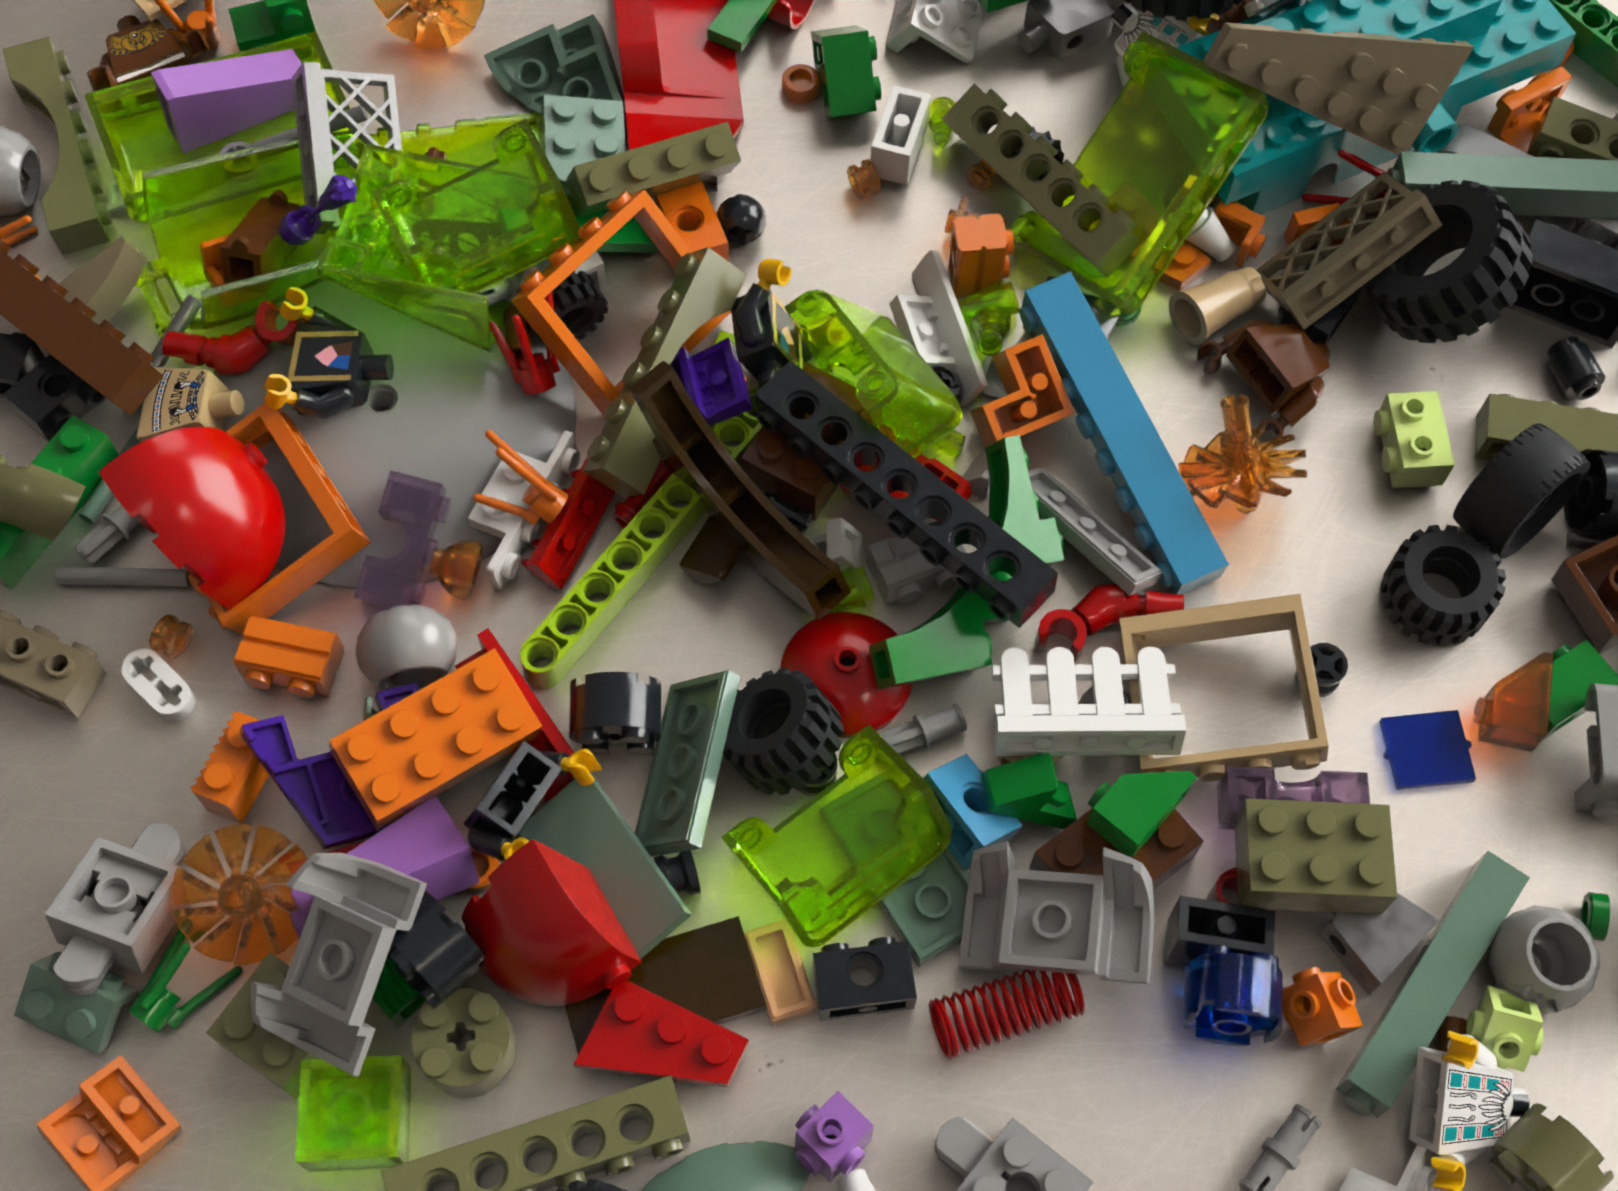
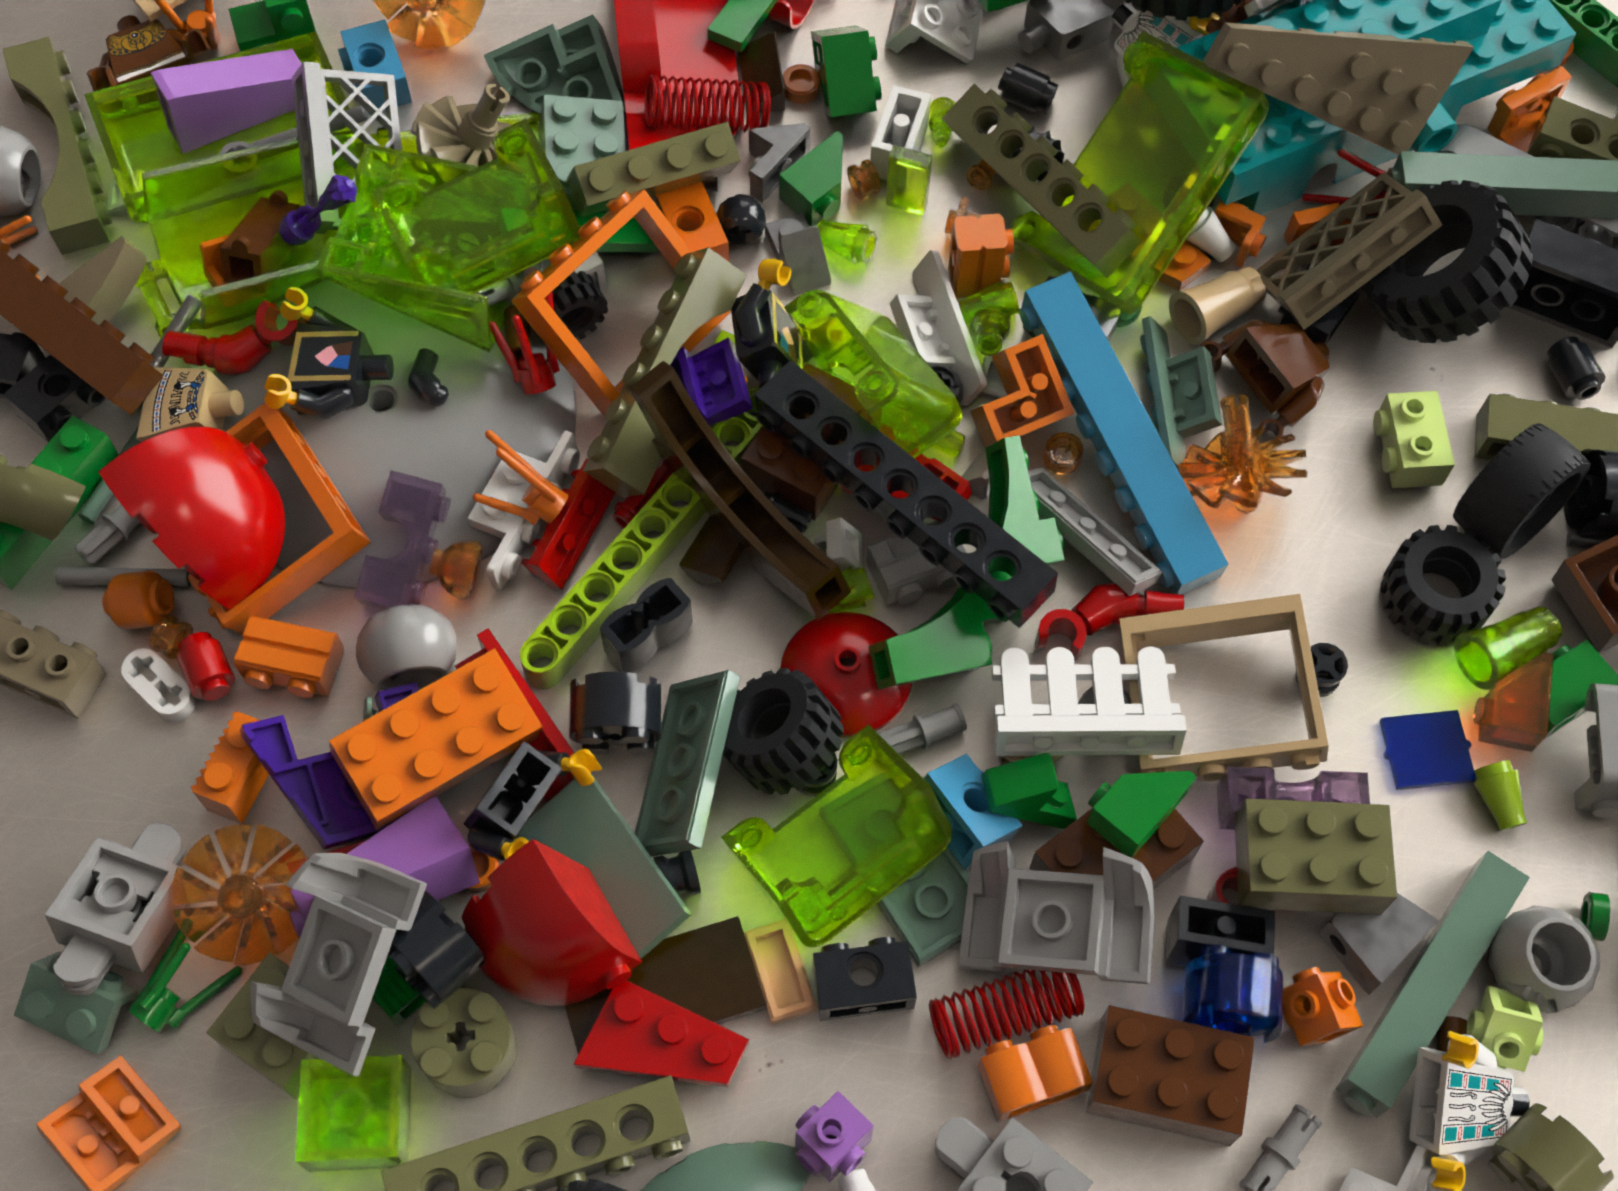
(138, 599): none -> orange head
(205, 666): none -> red brick
(372, 50): none -> dark azure brick
(424, 382): none -> black arm
(461, 131): none -> dark tan piece
(639, 629): none -> black brick
(655, 116): none -> red piece
(762, 63): none -> dark brown slope
(774, 152): none -> flat silver slope
(800, 250): none -> flat silver slope
(814, 181): none -> green slope
(849, 240): none -> clear neon green cone
(908, 179): none -> clear neon green tile
(1027, 88): none -> black brick
(1034, 1072): none -> orange brick
(1070, 443): none -> clear orange bush
(1171, 1075): none -> reddish brown brick
(1181, 390): none -> sand green bracket
(1502, 793): none -> lime cone
(1505, 646): none -> clear neon green plant

